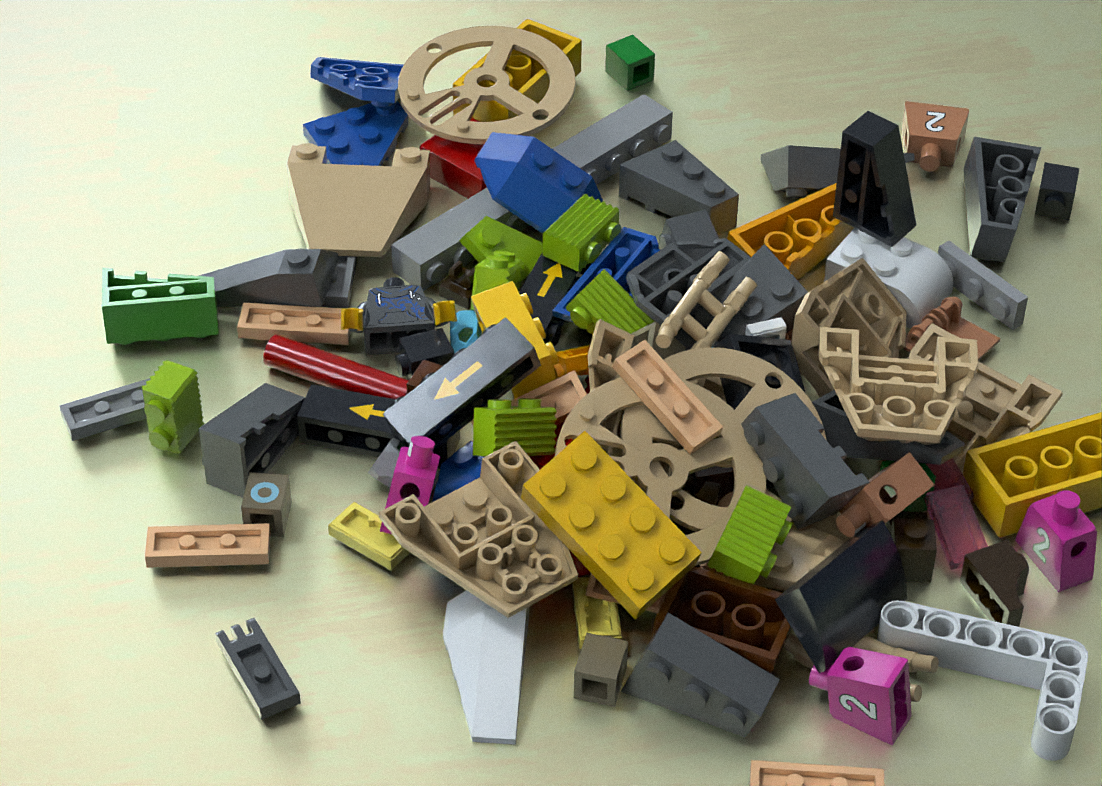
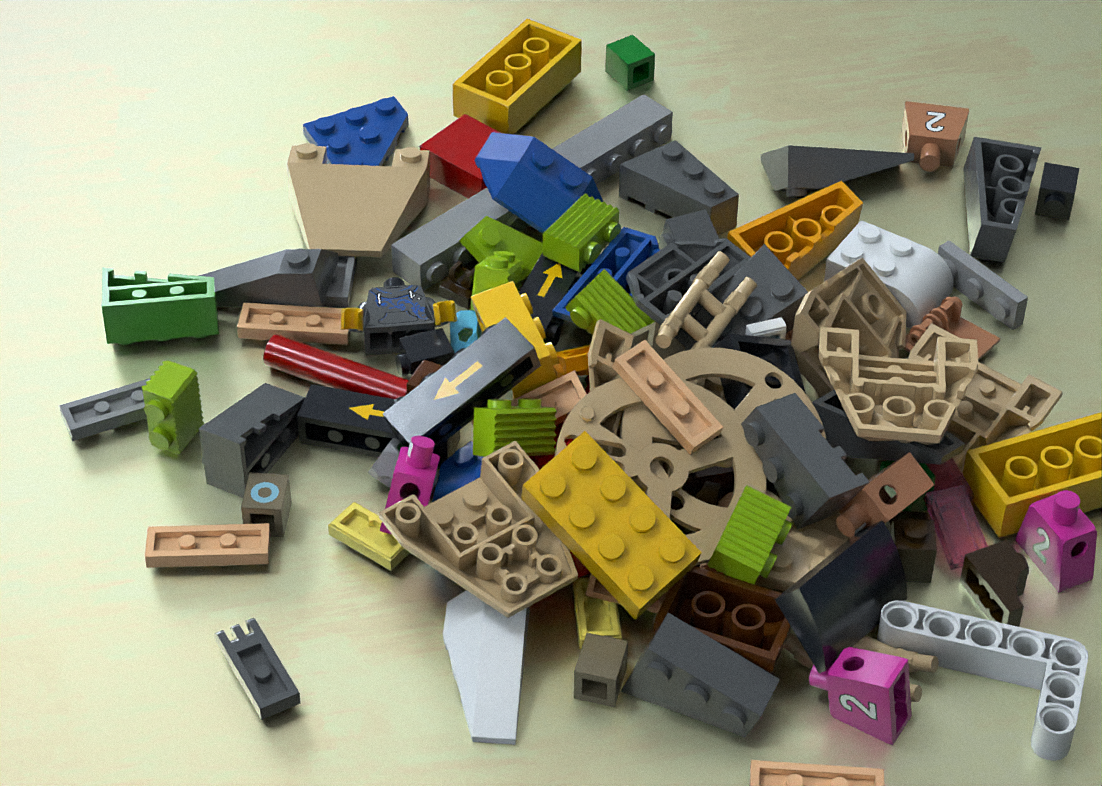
(360, 79): blue plate -> none
(502, 43): tan piece -> none
(874, 180): black wedge -> none

